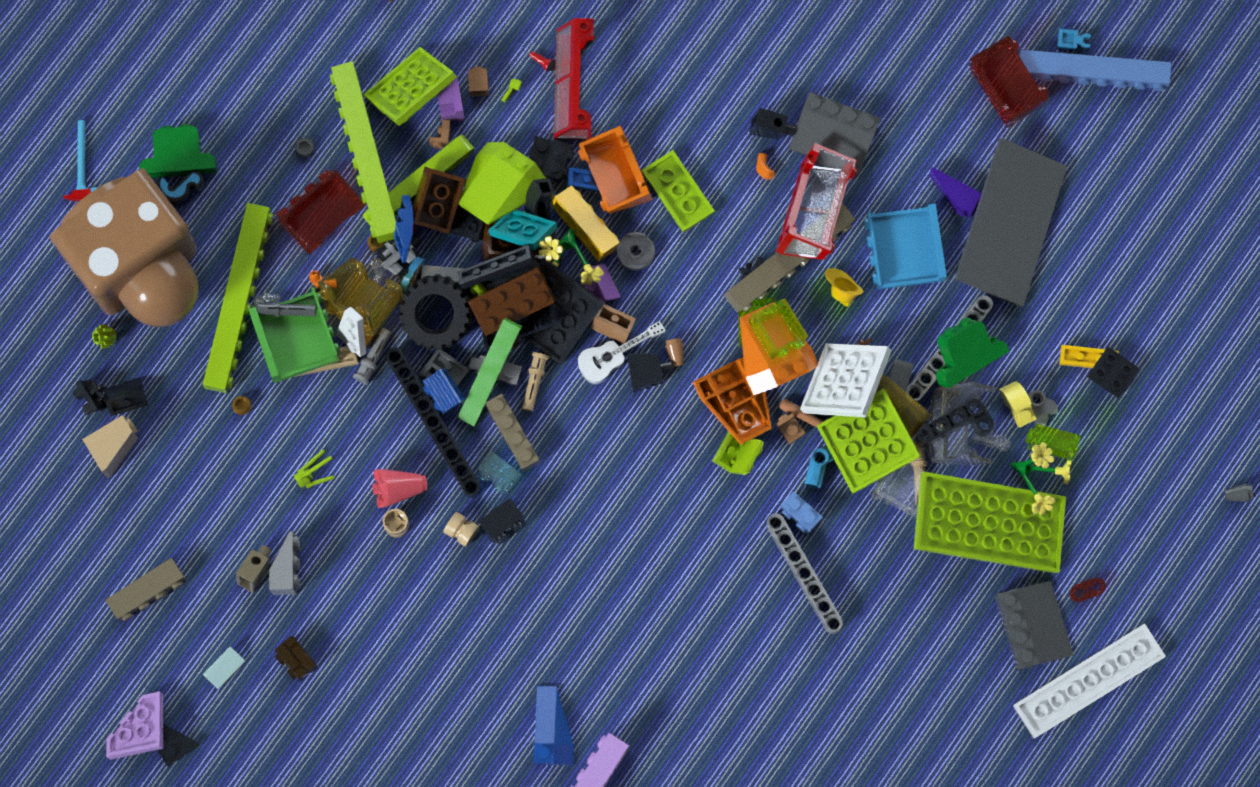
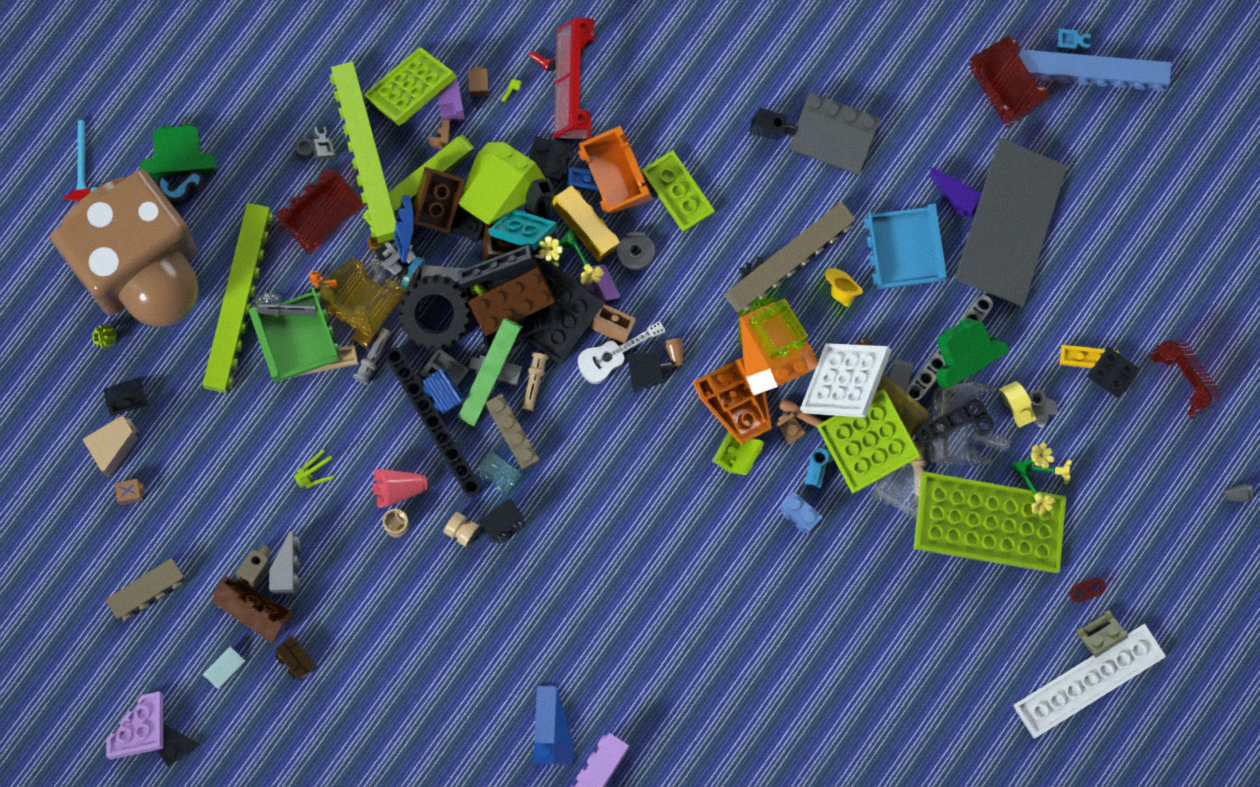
(92, 394): black hips -> none
(129, 491): none -> medium nougat brick
(241, 405): pearl gold plate -> none
(252, 609): none -> reddish brown wedge
(322, 147): none -> dark grey plate
(352, 331): white wing -> none
(762, 169): orange arm -> none
(805, 583): light grey beam -> none
(816, 204): clear windscreen -> none
(1033, 625): dark grey slope -> none
(1061, 442): clear neon green window -> none
(1105, 638): none -> olive plate
(1206, 392): none -> clear red windscreen

